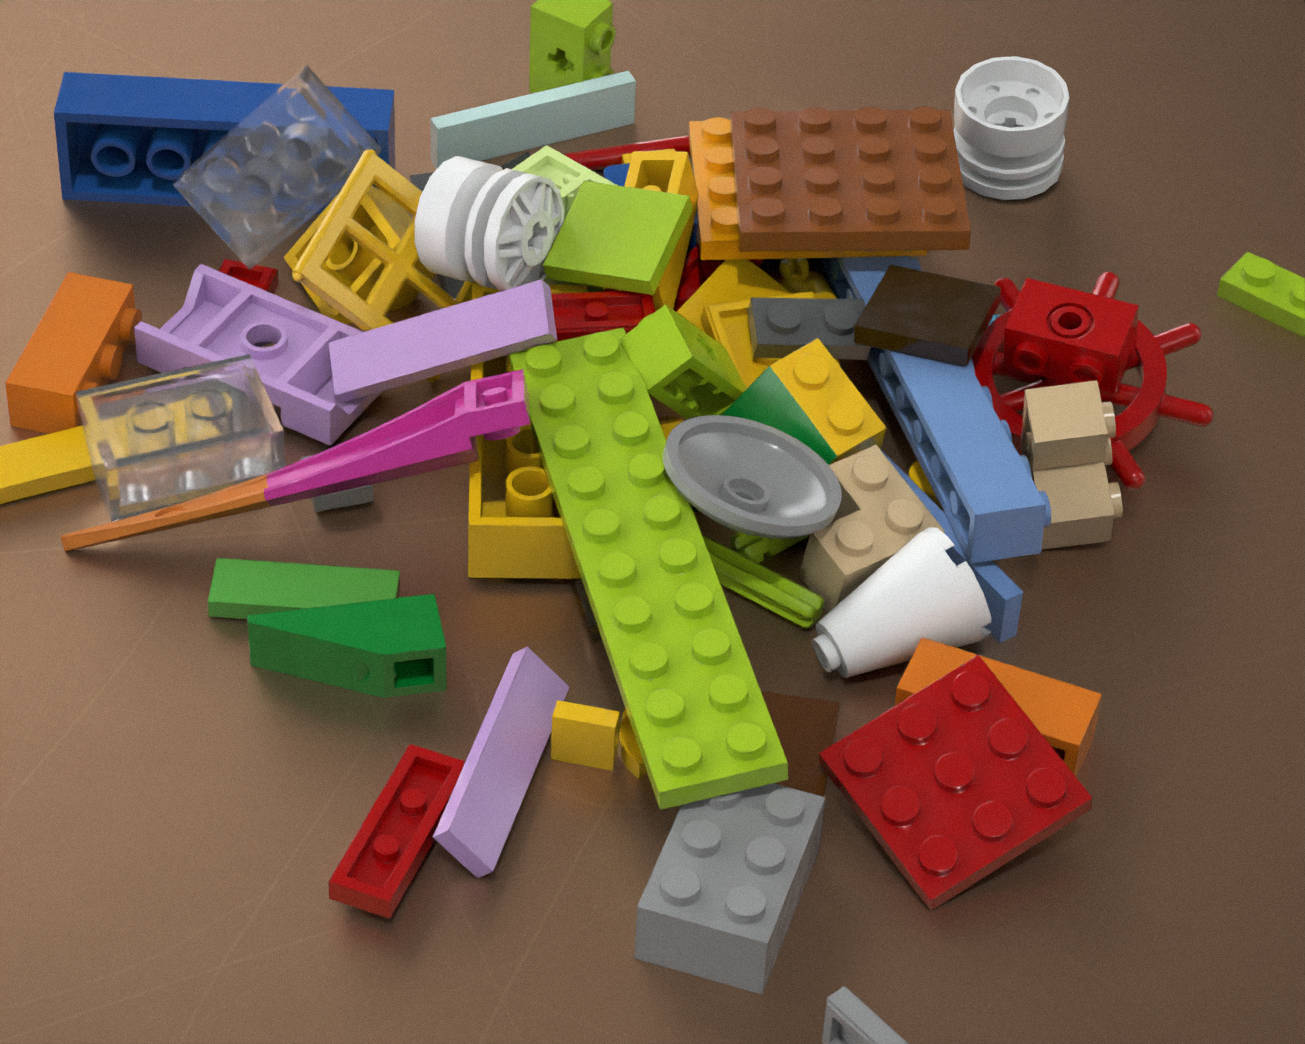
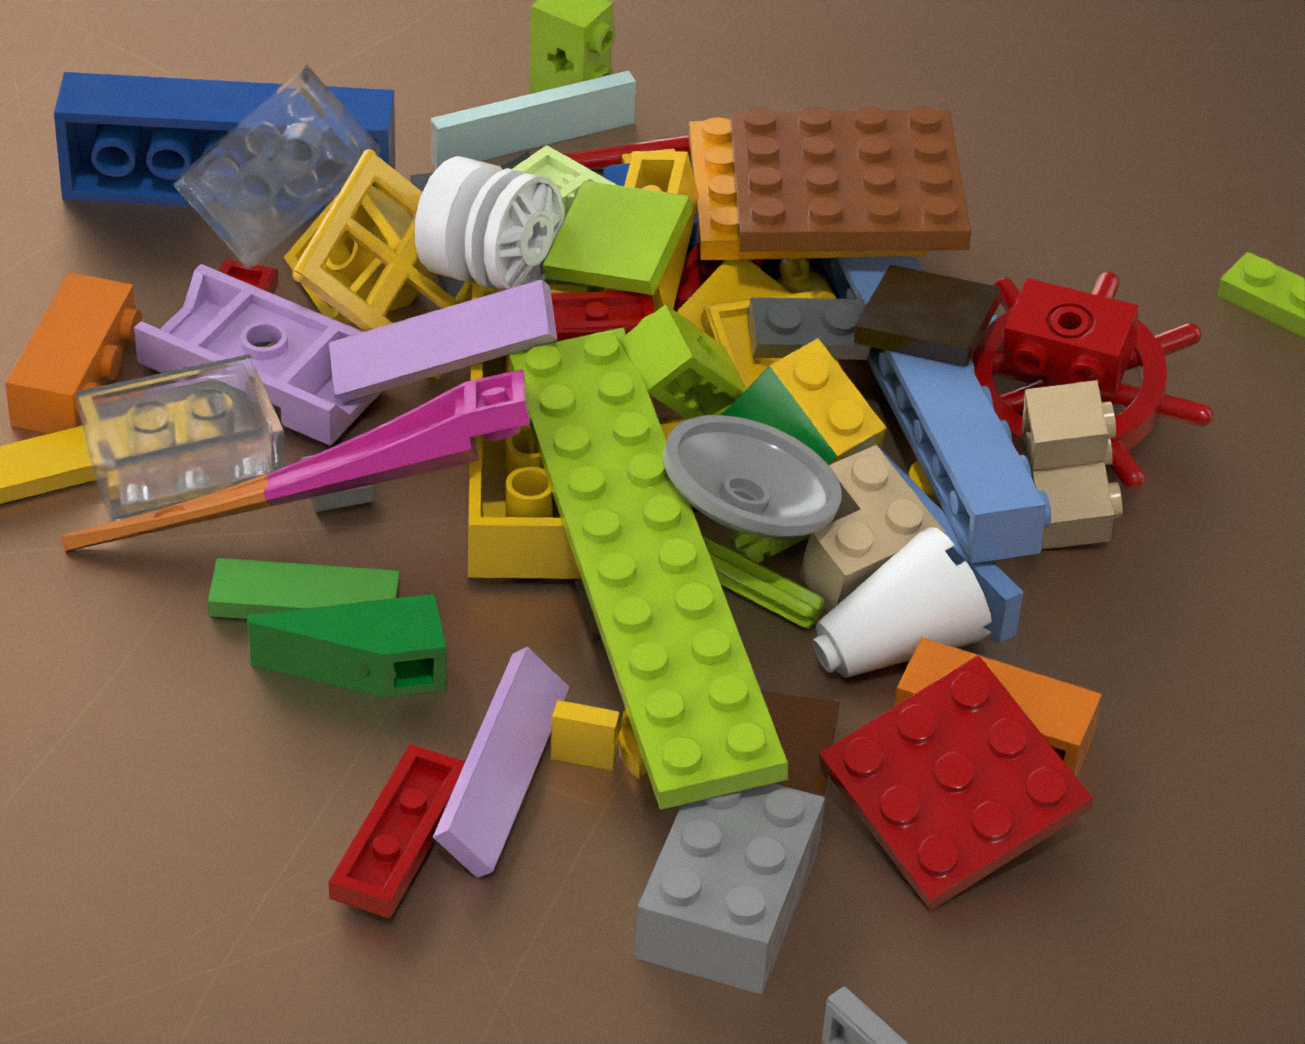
(1010, 127): white wheel -> none

